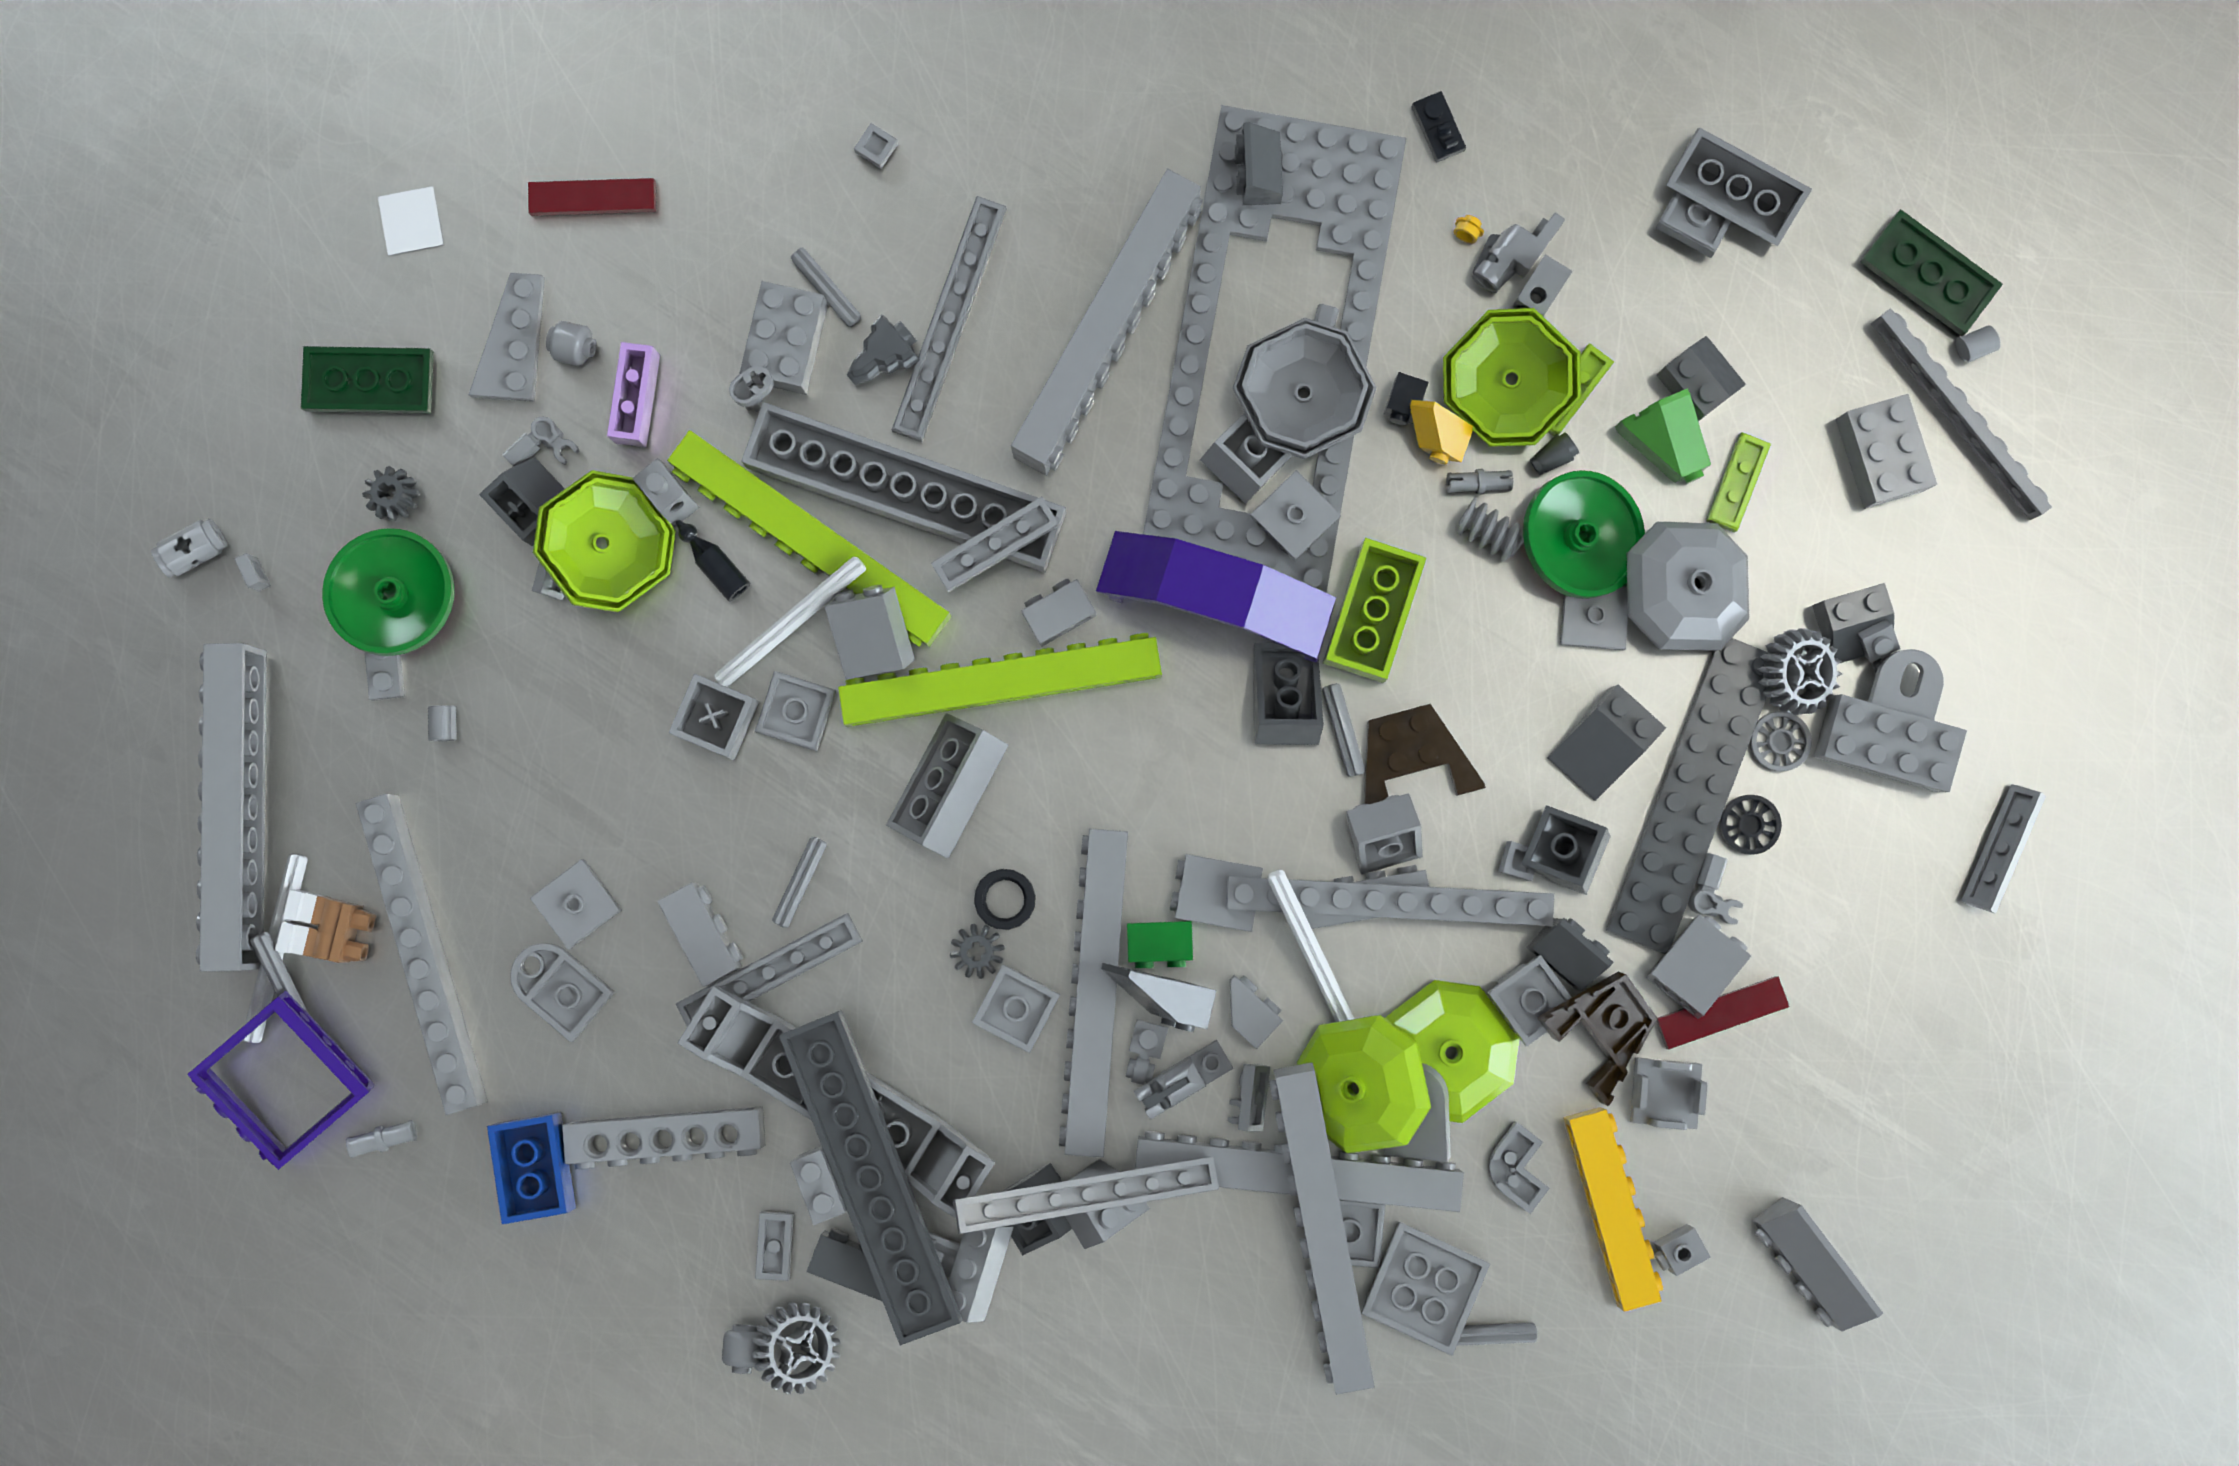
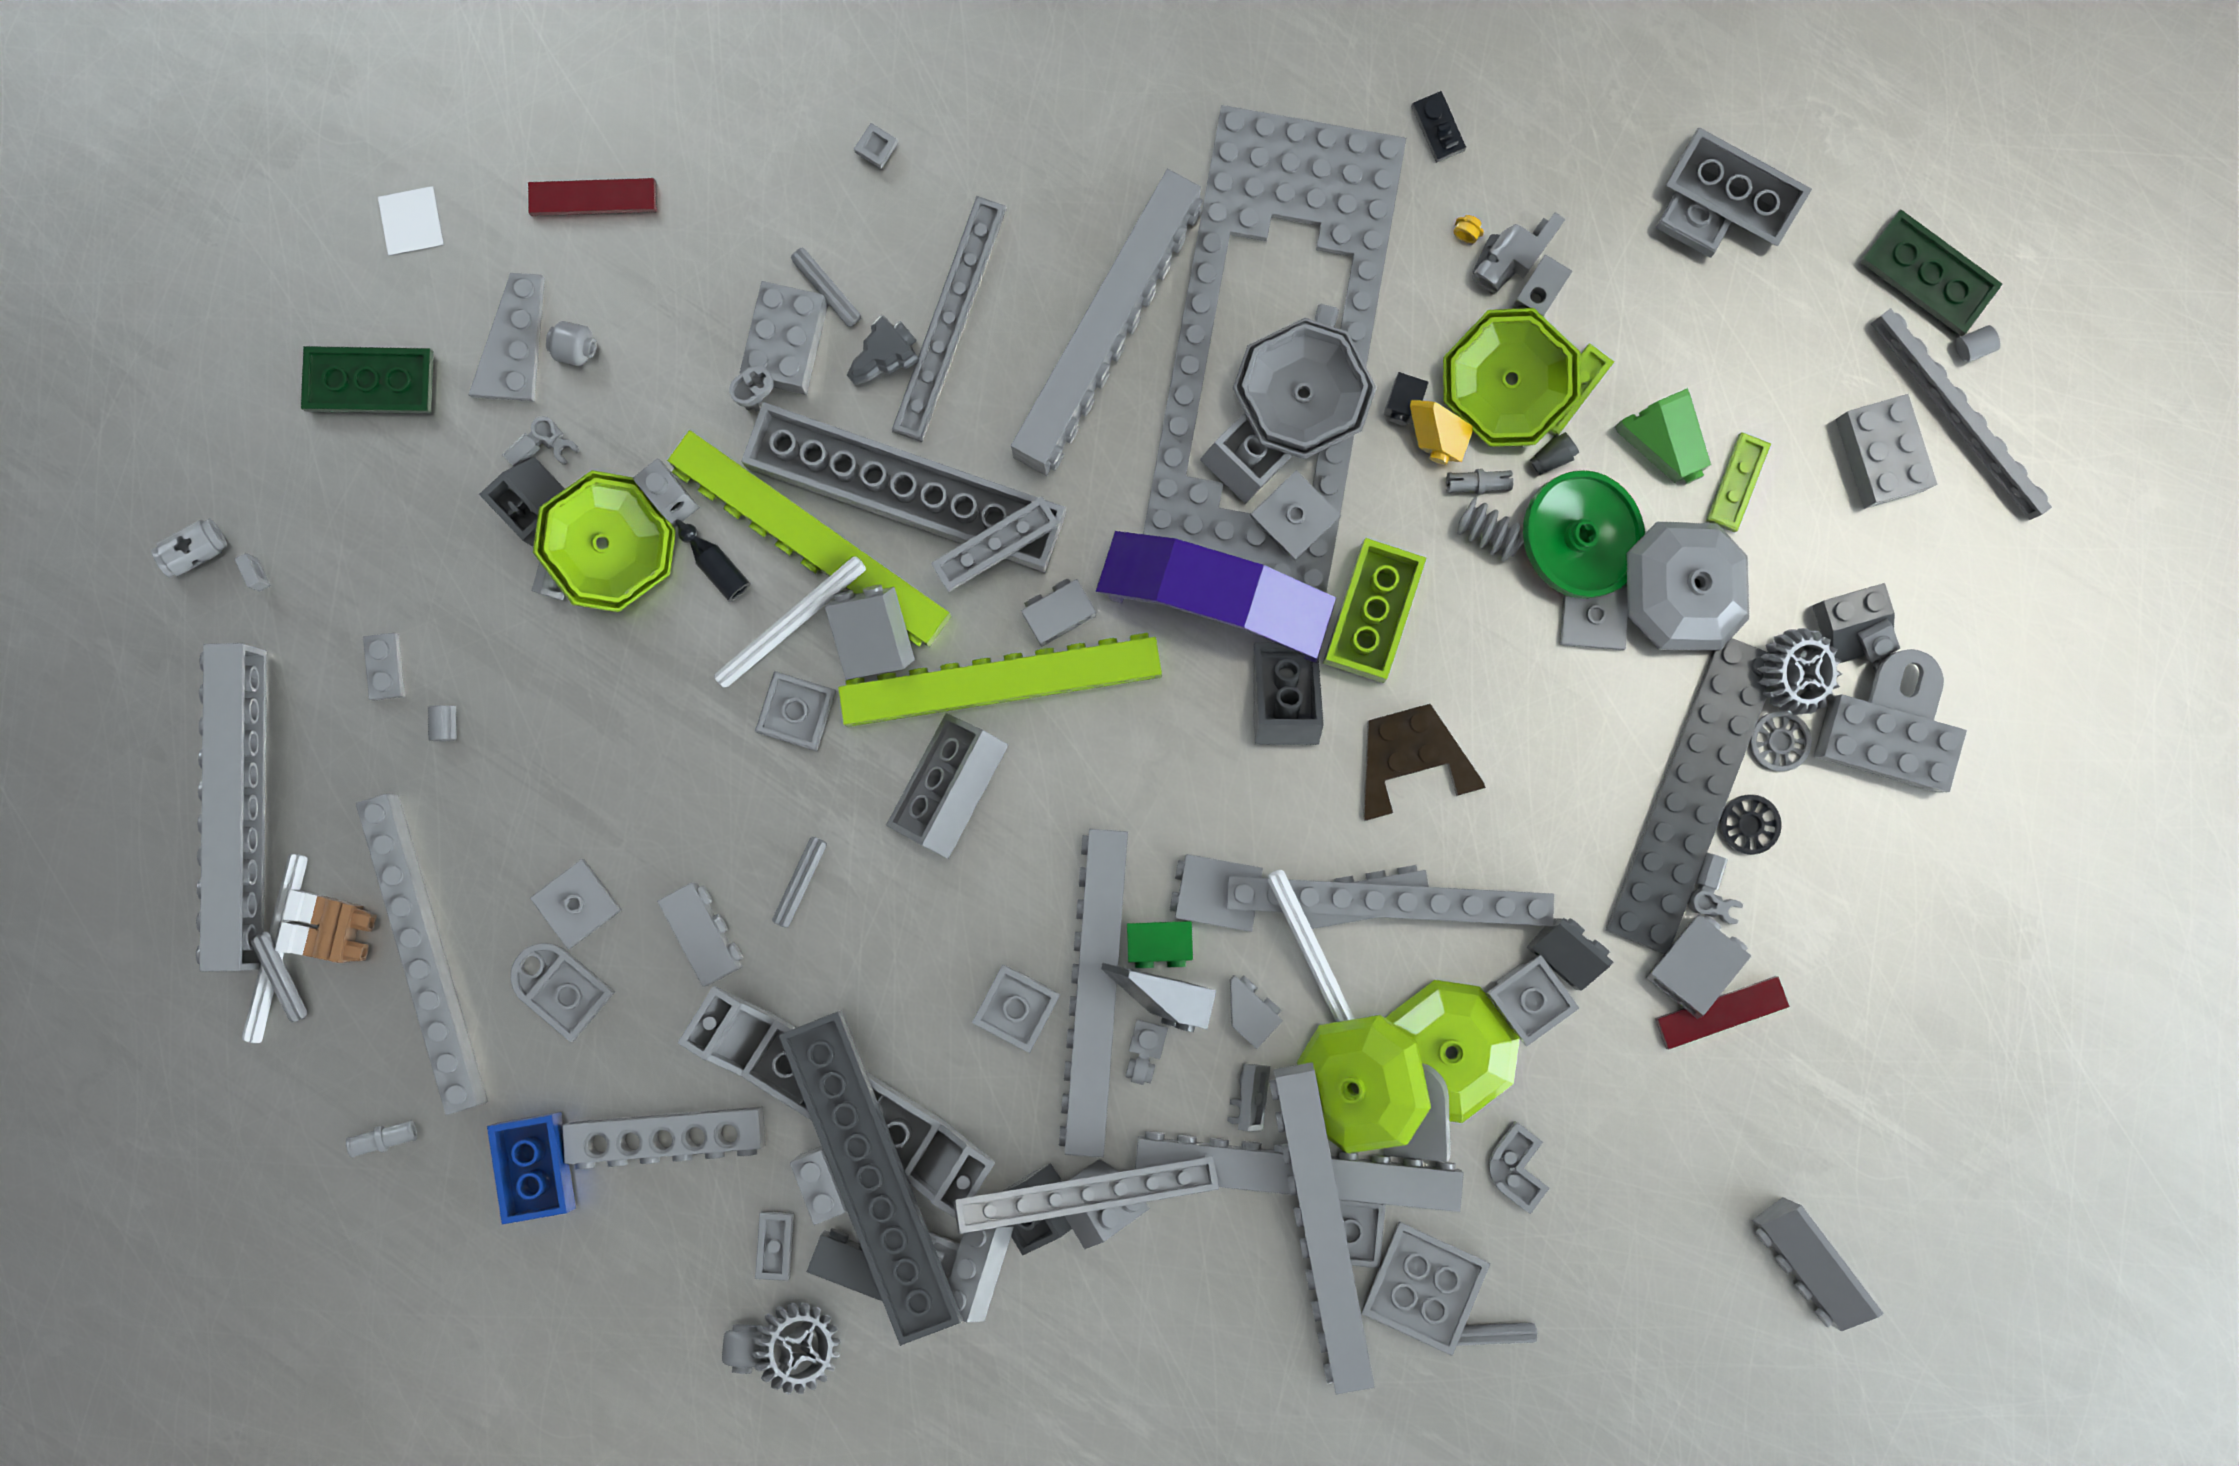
(321, 1044): dark purple window -> none
(379, 492): dark grey gear -> none
(388, 592): green dish -> none
(633, 394): lavender brick -> none
(714, 716): light grey brick -> none
(781, 964): light grey tile -> none
(969, 944): dark grey gear -> none
(981, 905): black tyre -> none
(1183, 1079): light grey plate -> none
(1261, 167): dark grey slope -> none
(1343, 730): light grey axle -> none
(1385, 833): light grey slope -> none
(1512, 861): light grey plate -> none
(1566, 849): dark grey slope -> none
(1606, 742): dark grey slope -> none
(1612, 1208): yellow brick -> none
(1616, 1021): dark brown wing -> none
(1667, 1094): light grey panel -> none
(1680, 1250): light grey brick -> none
(1705, 375): dark grey slope -> none
(2003, 848): light grey plate -> none

